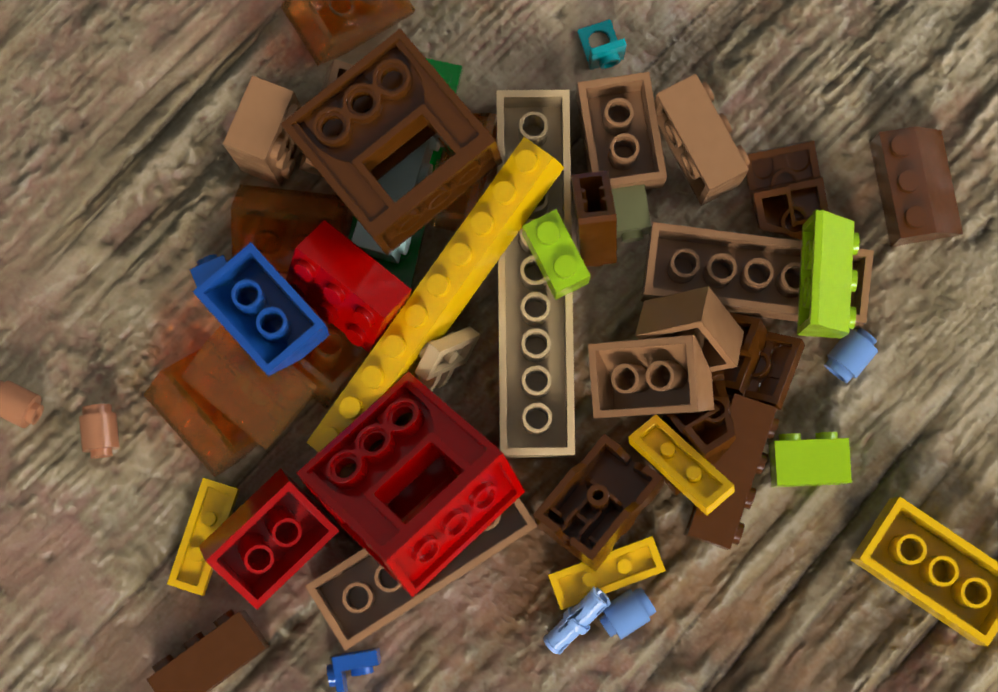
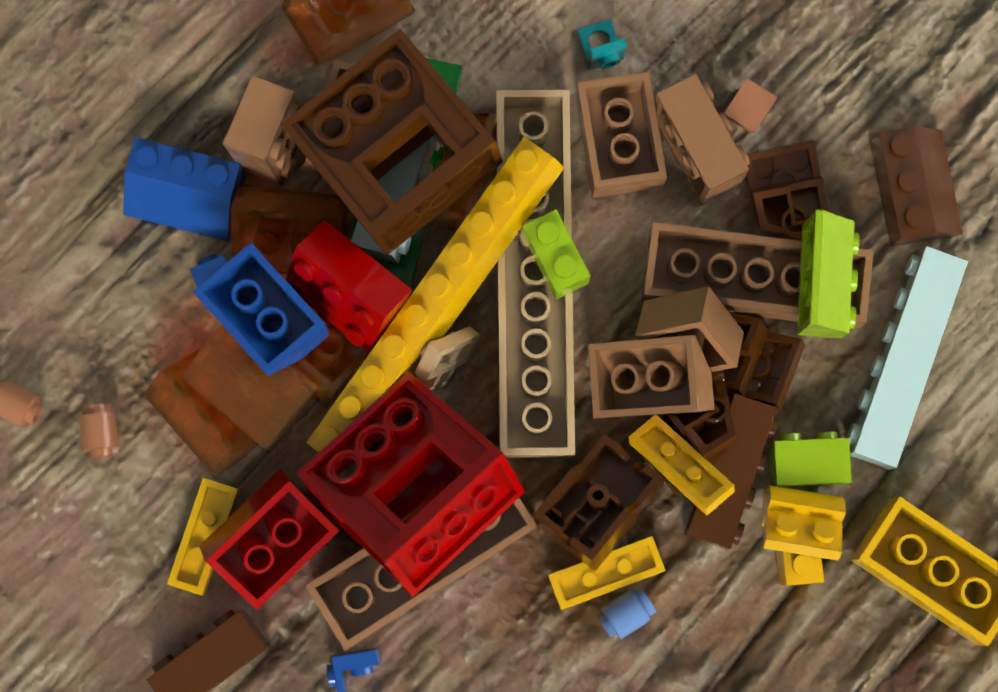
(181, 188): none -> blue slope
(576, 620): light blue pin -> none
(595, 218): reddish brown slope -> none
(631, 213): olive brick -> none
(750, 106): none -> nougat panel
(798, 569): none -> yellow brick
(803, 522): none -> yellow brick
(851, 355): medium blue brick -> none
(906, 358): none -> light aqua brick

